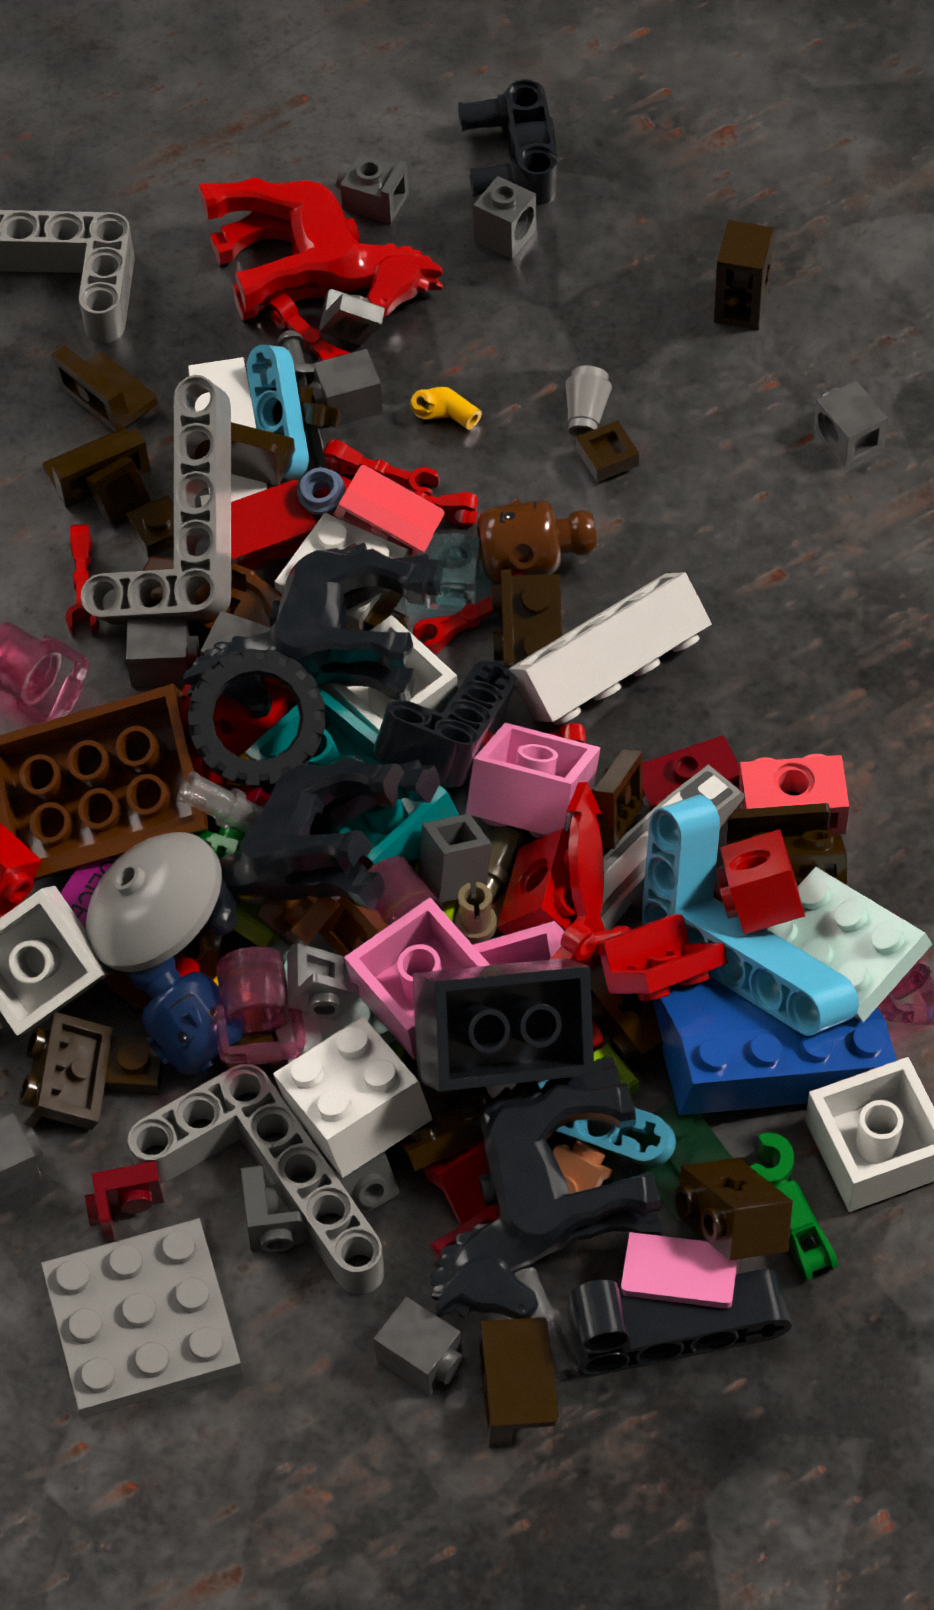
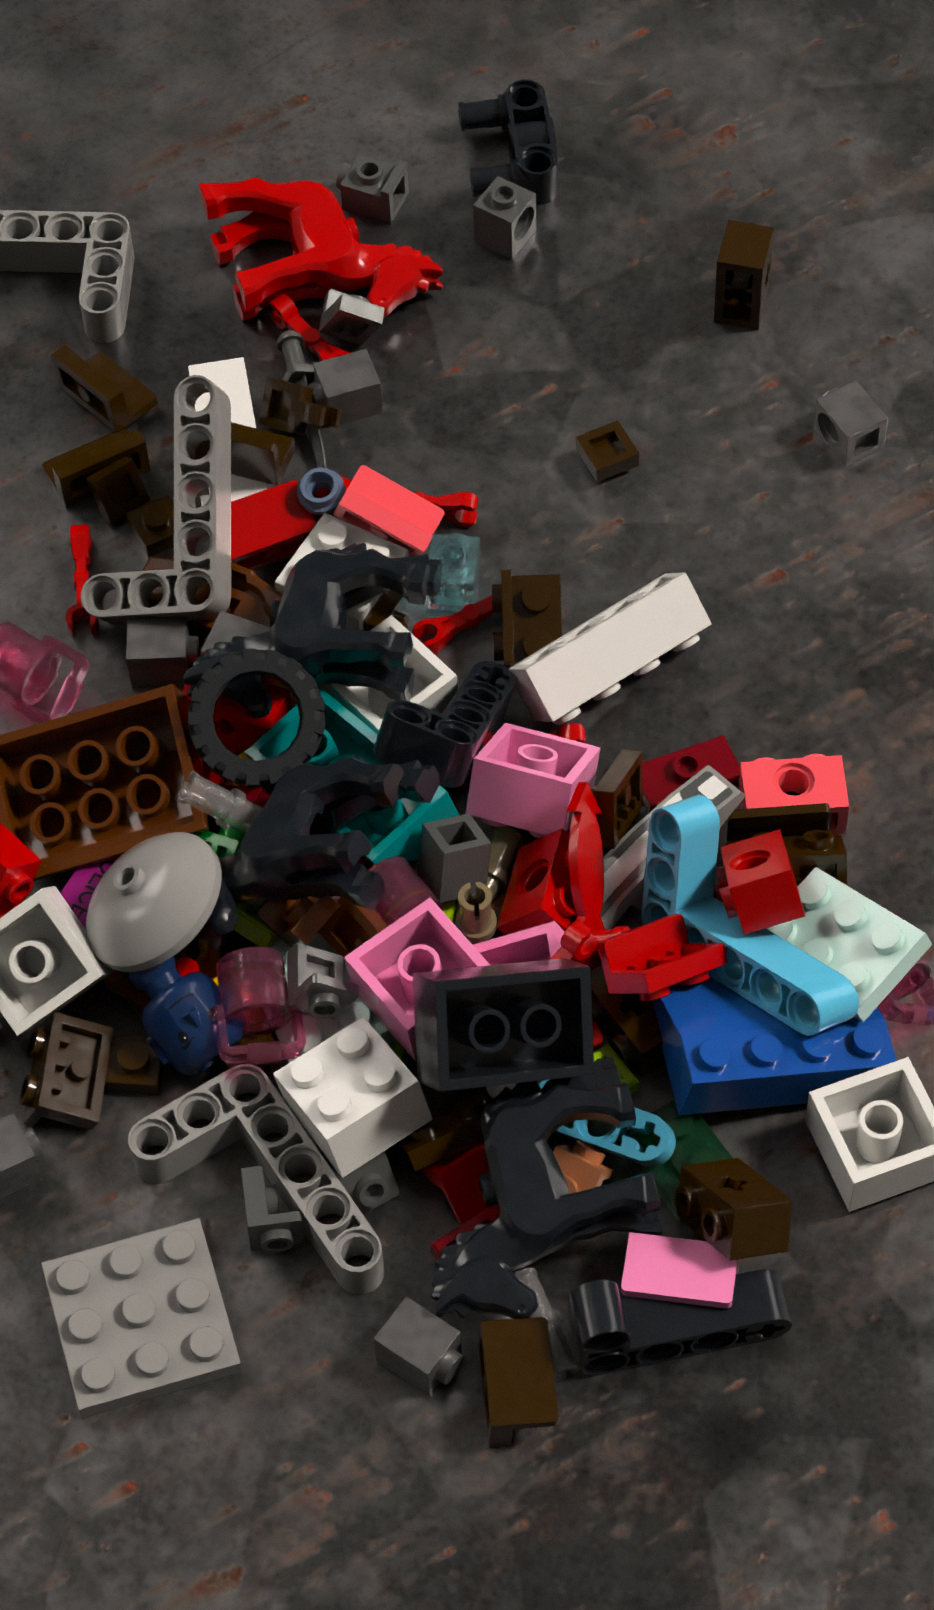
(125, 1190): dark red bracket -> none
(283, 378): medium azure beam -> none
(347, 460): red piece -> none
(444, 403): yellow arm -> none
(531, 538): reddish brown piece -> none
(586, 398): light grey cone -> none
(778, 1152): green piece -> none

